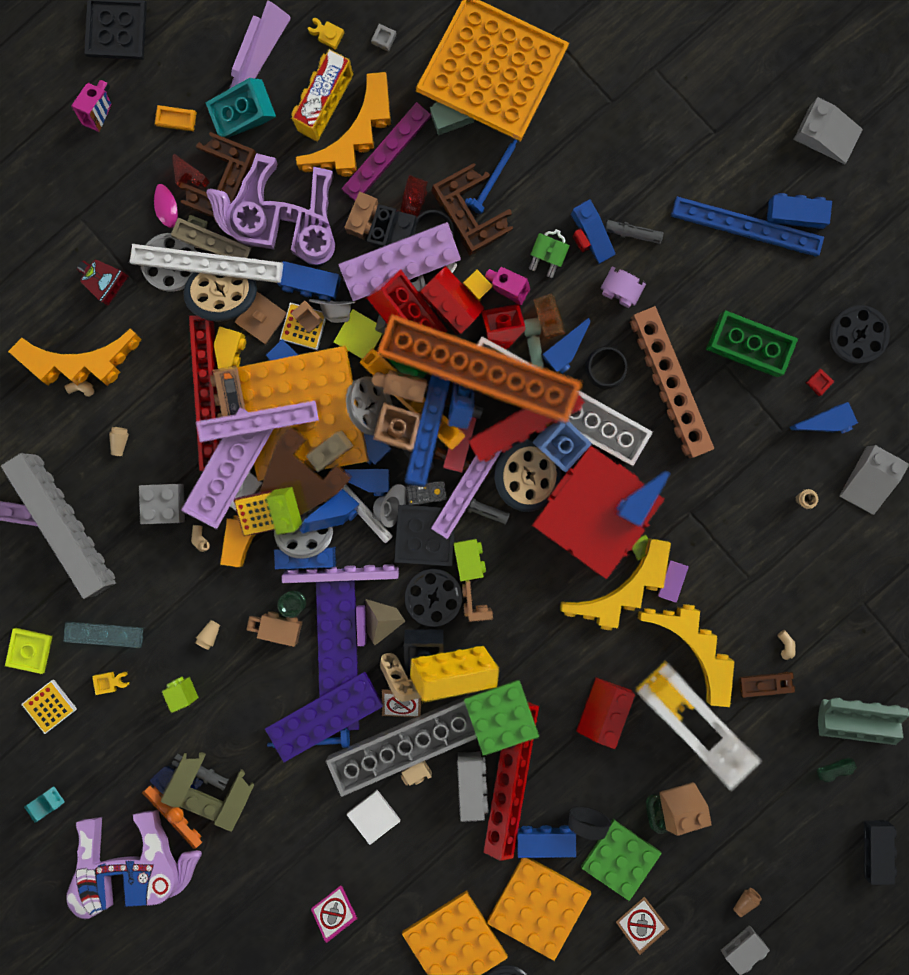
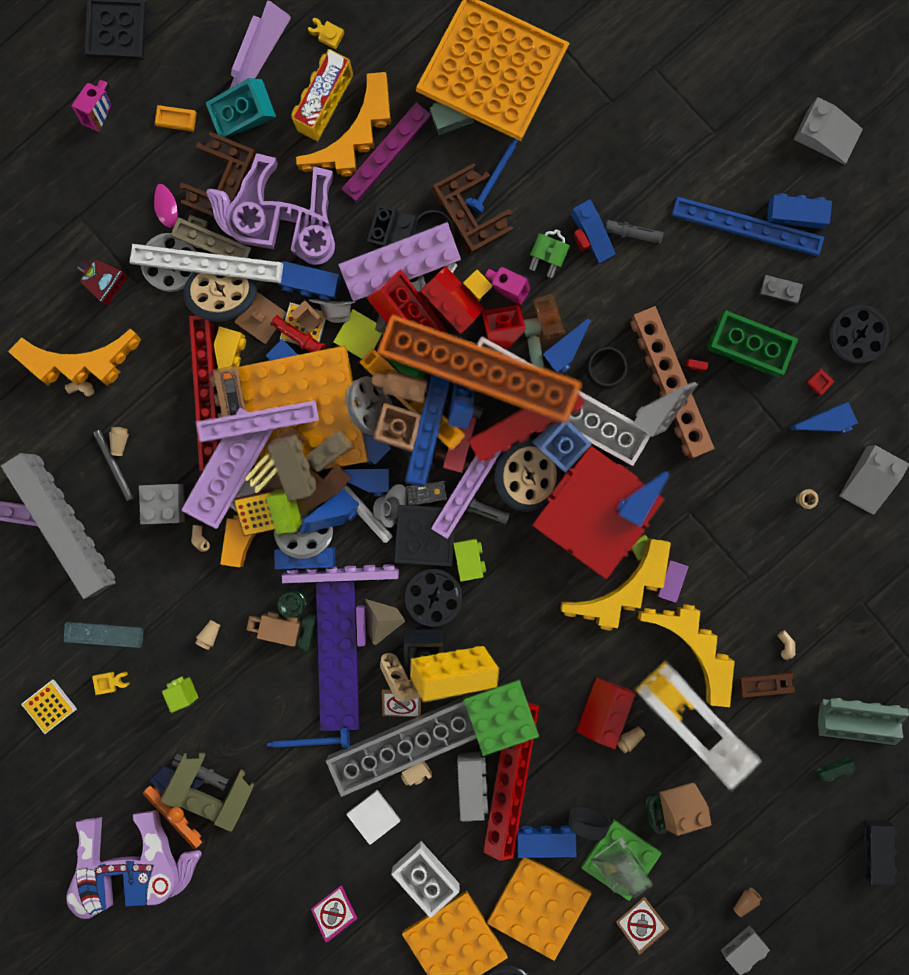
(28, 650): neon yellow tile -> none
(44, 804): teal brick -> none
(113, 465): none -> dark grey bar
(184, 171): clear red slope -> none
(254, 482): none -> light yellow tile
(292, 467): none -> dark tan brick
(304, 340): none -> red pin
(308, 625): none -> clear green plate
(324, 717): dark purple plate -> none
(361, 215): medium nougat brick -> none
(383, 37): light grey tile -> none
(414, 196): clear red slope -> none
(425, 879): none -> white brick
(481, 612): medium nougat bracket -> none
(622, 869): none -> clear slope
(623, 287): lavender brick -> none
(630, 739): none -> tan cone
(658, 415): none -> light grey slope
(696, 365): none -> red tile
(780, 289): none -> flat silver plate

